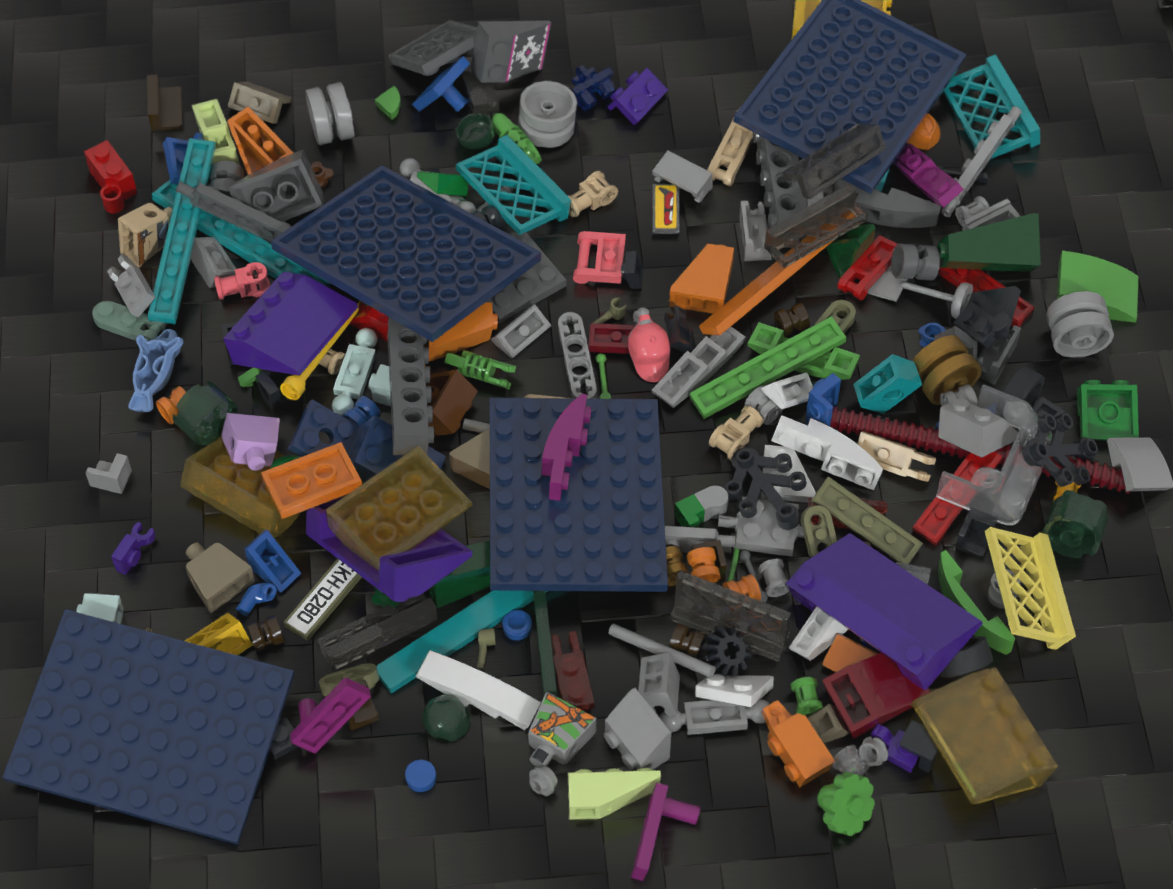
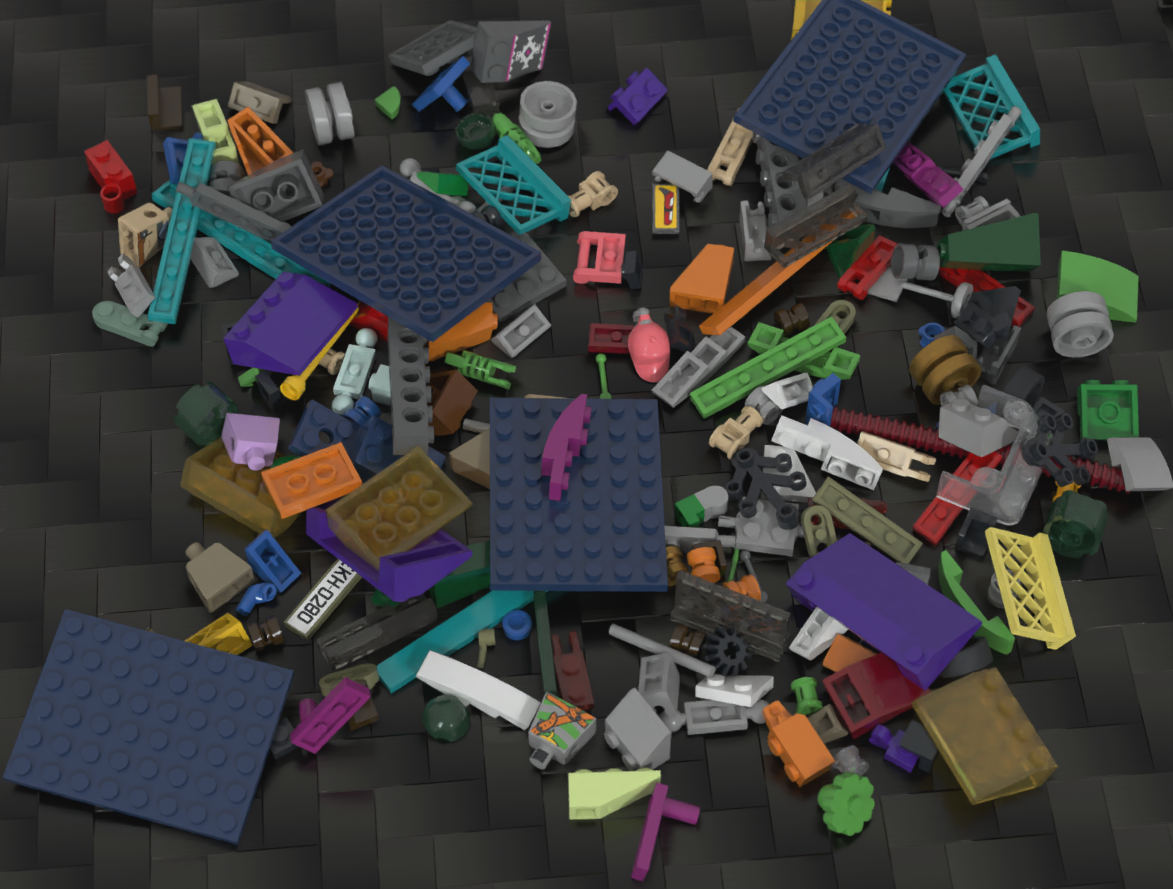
(102, 606): light aqua brick -> none
(110, 475): light grey panel -> none
(129, 551): dark purple plate -> none
(153, 368): medium blue animal -> none
(167, 406): orange wheel -> none
(244, 282): coral connector -> none
(420, 775): blue tile -> none
(543, 780): light grey plate -> none
(575, 359): light grey beam -> none
(589, 83): clear blue hips -> none
(614, 312): olive hand -> none
(774, 577): light grey bush -> none
(868, 753): light grey plate -> none
(887, 384): teal brick -> none
(926, 134): orange hat -> none

